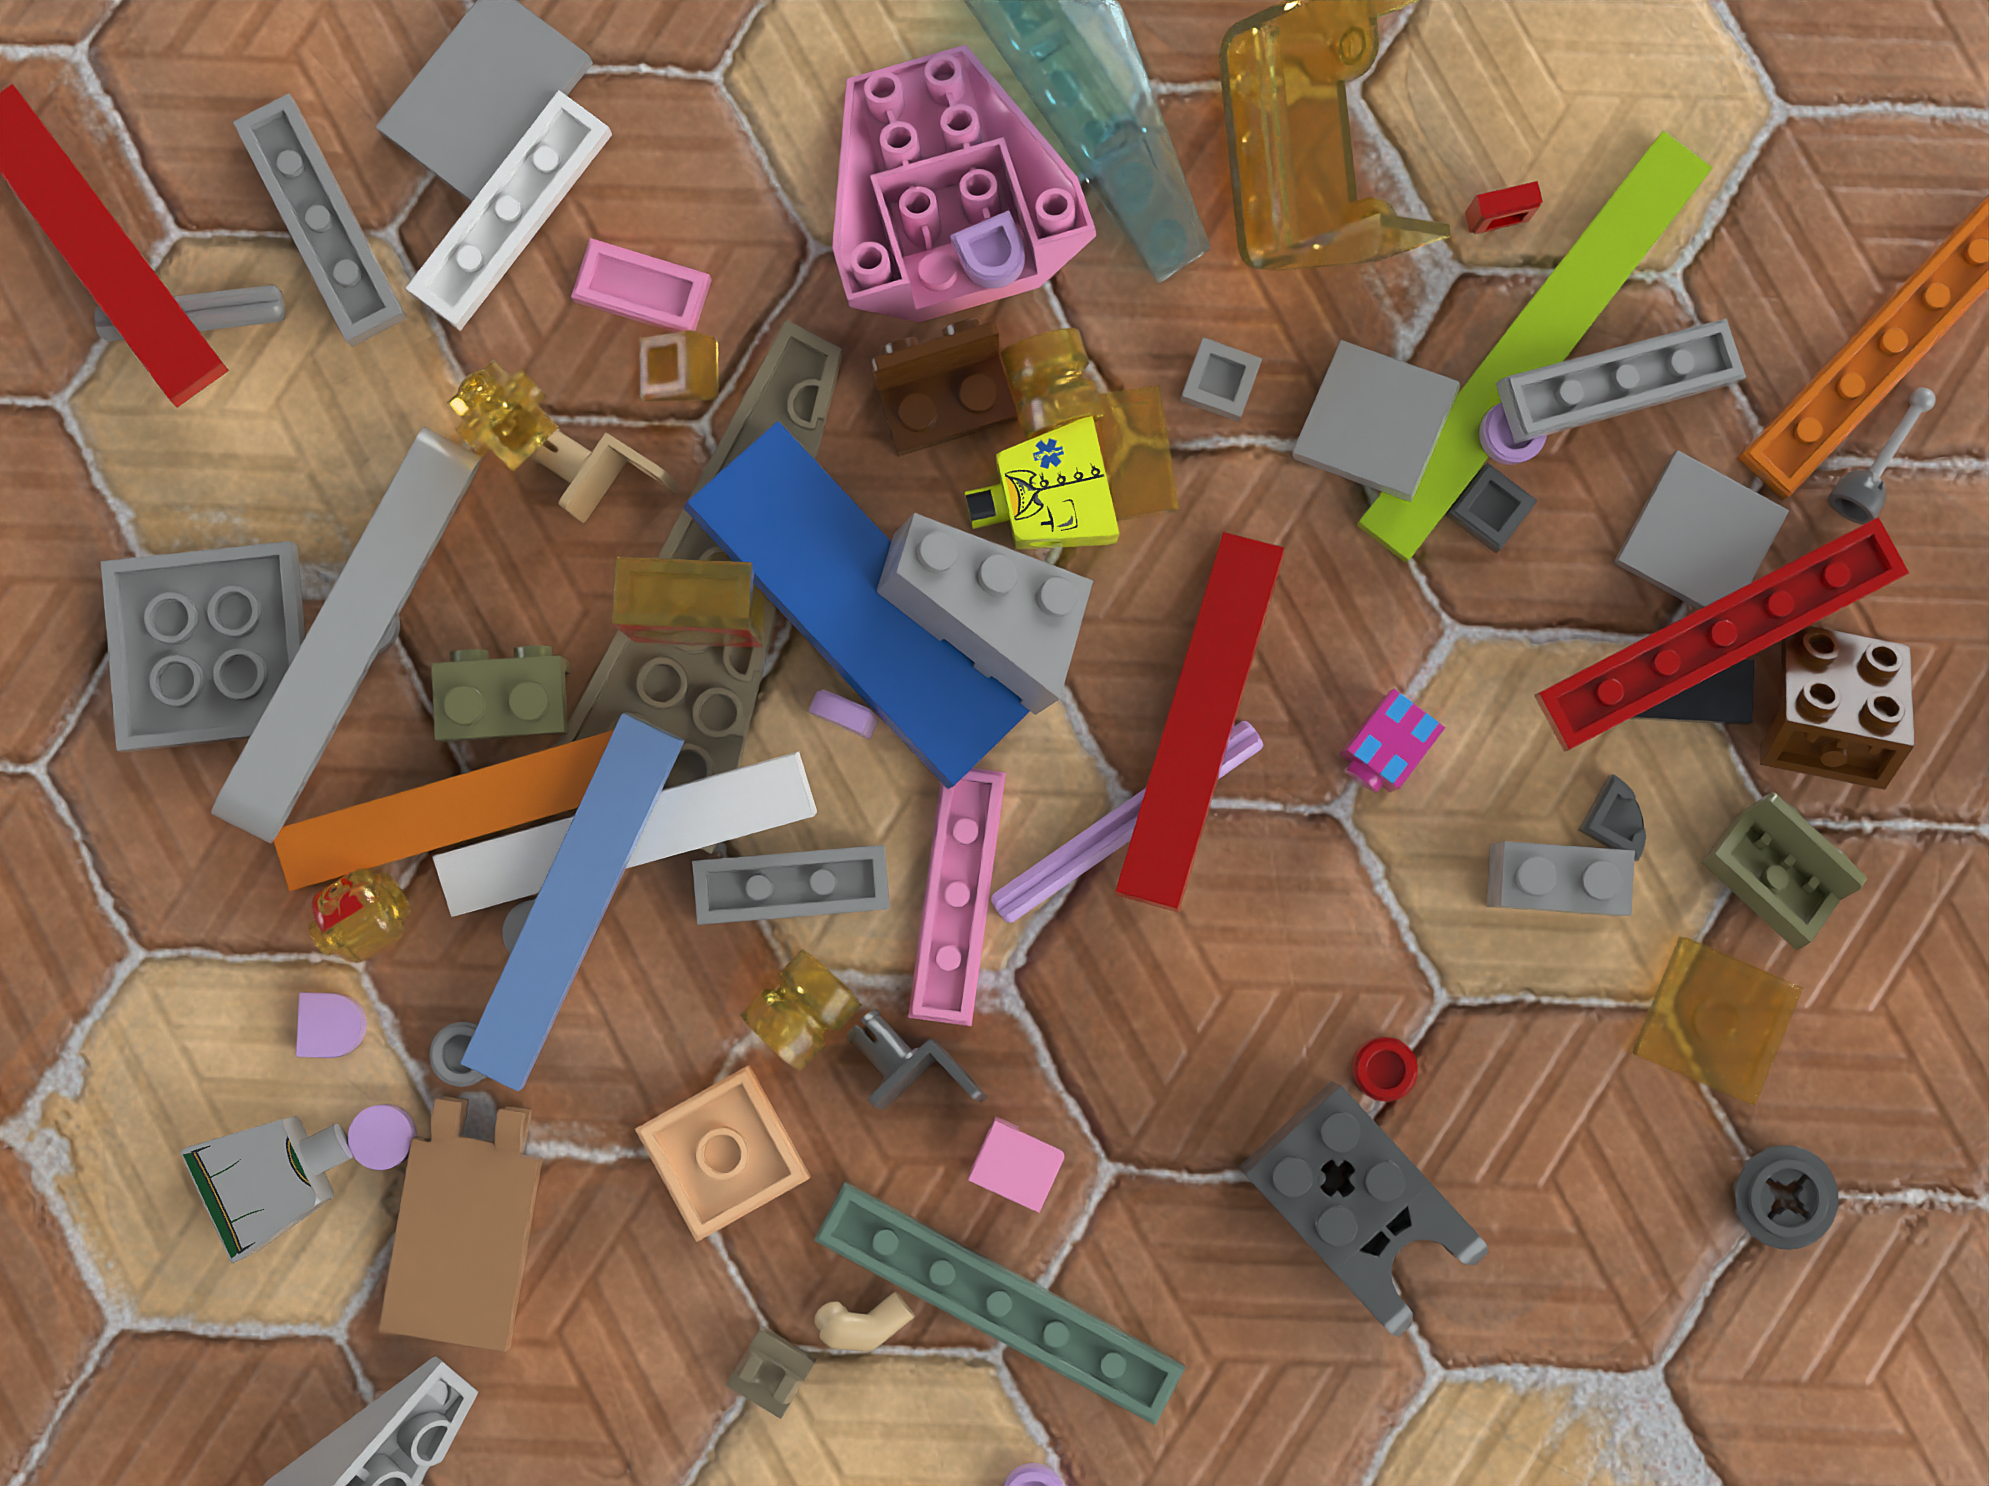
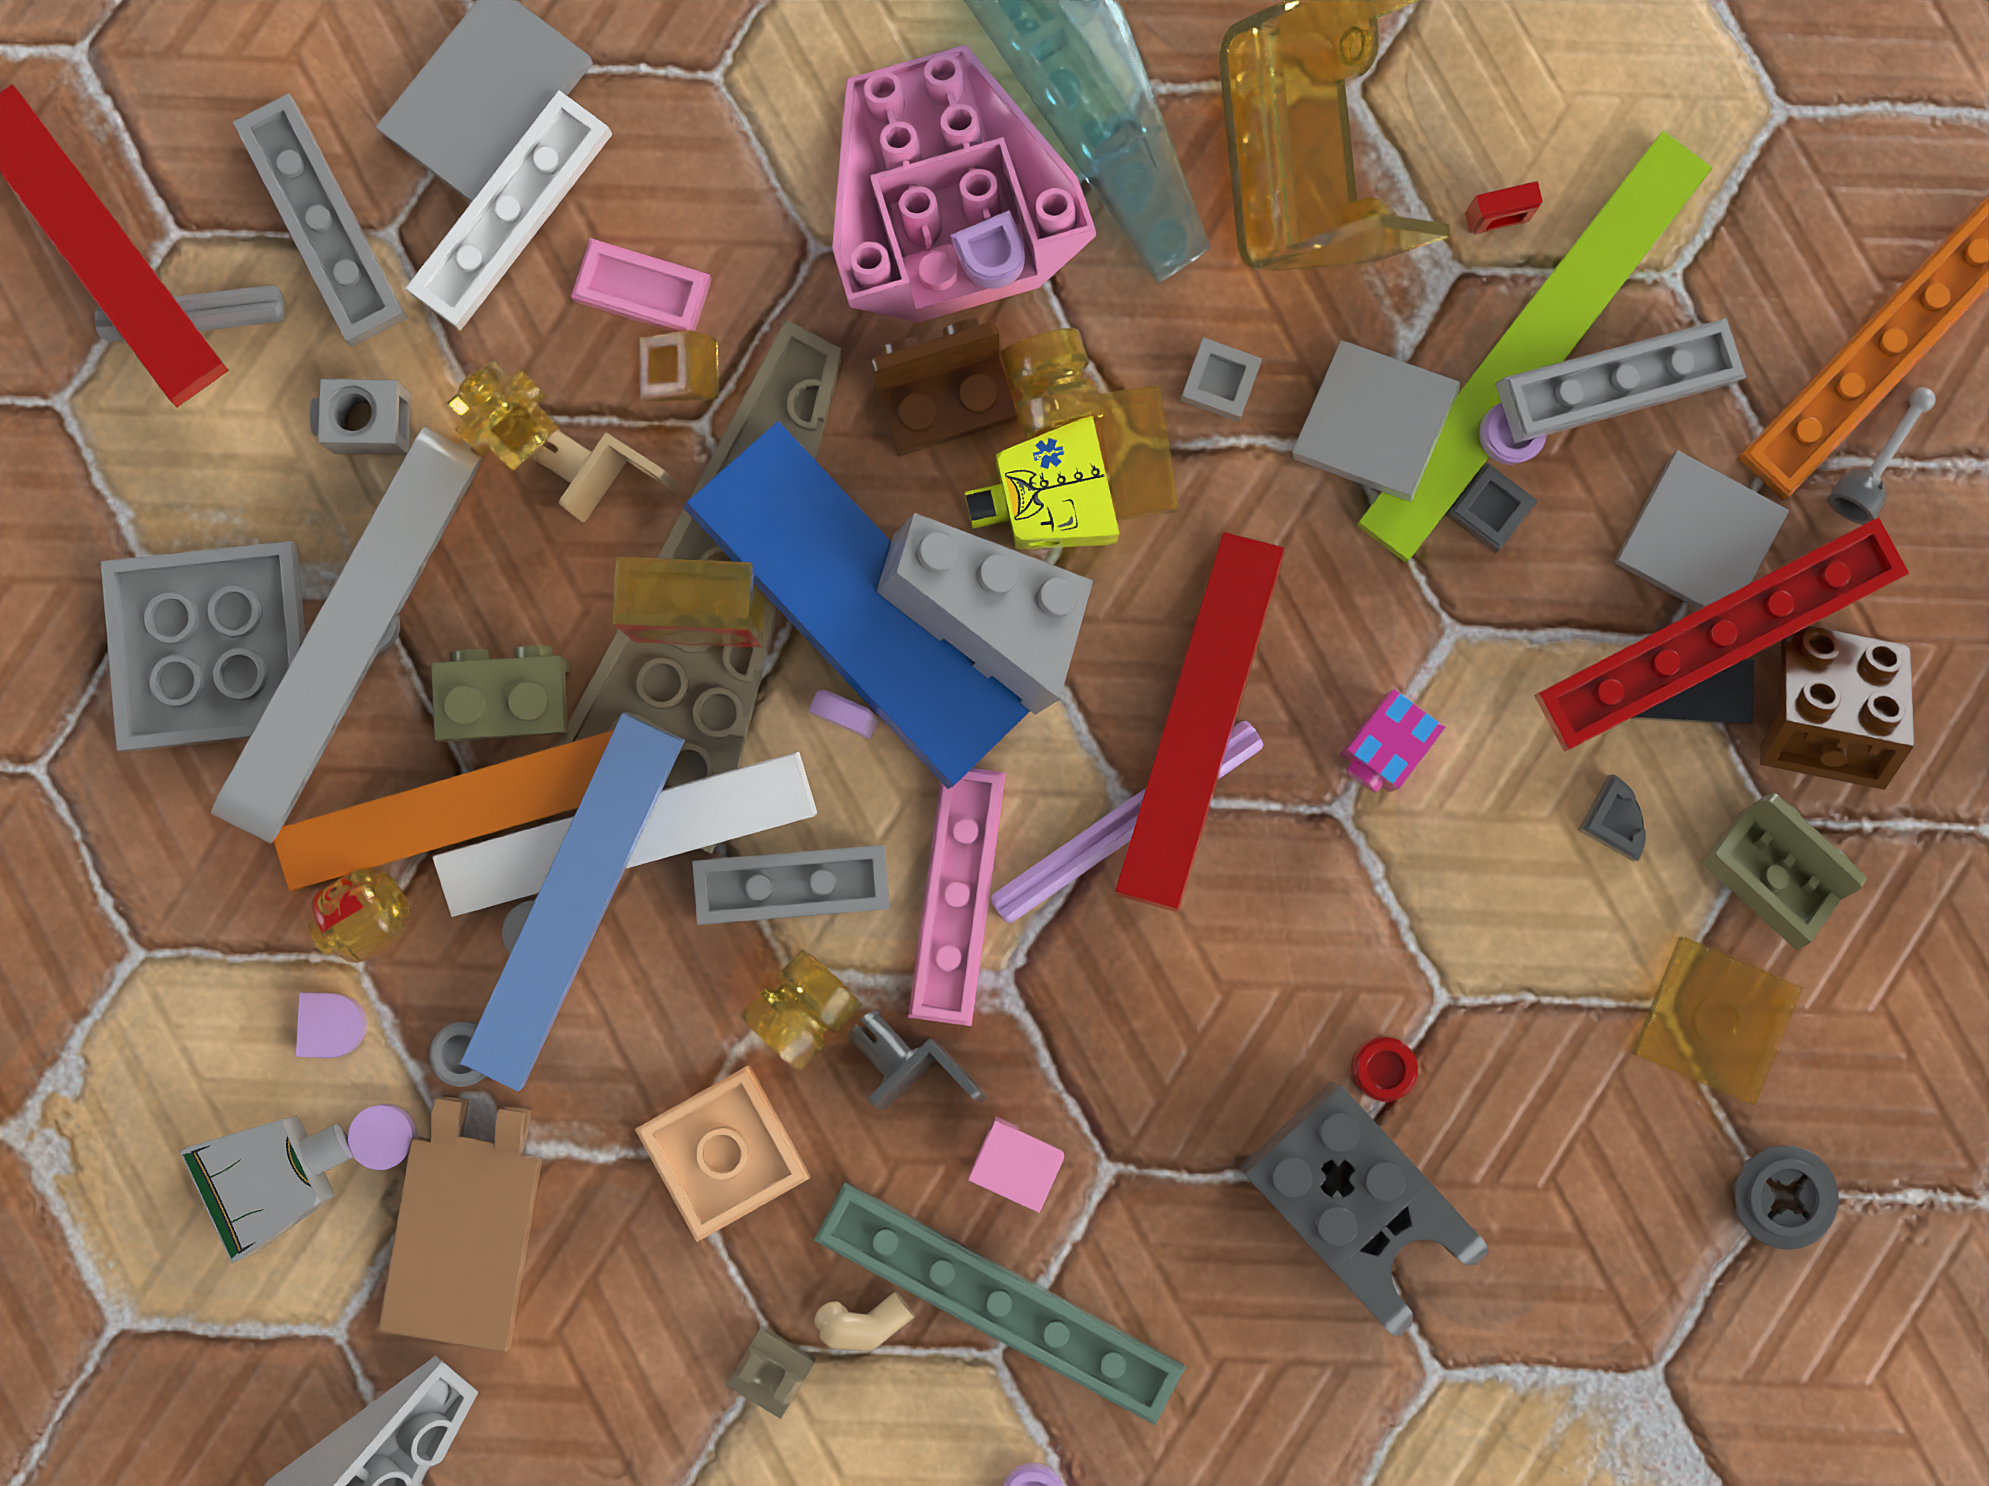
(389, 424): none -> light grey brick
(1560, 878): light grey brick -> none

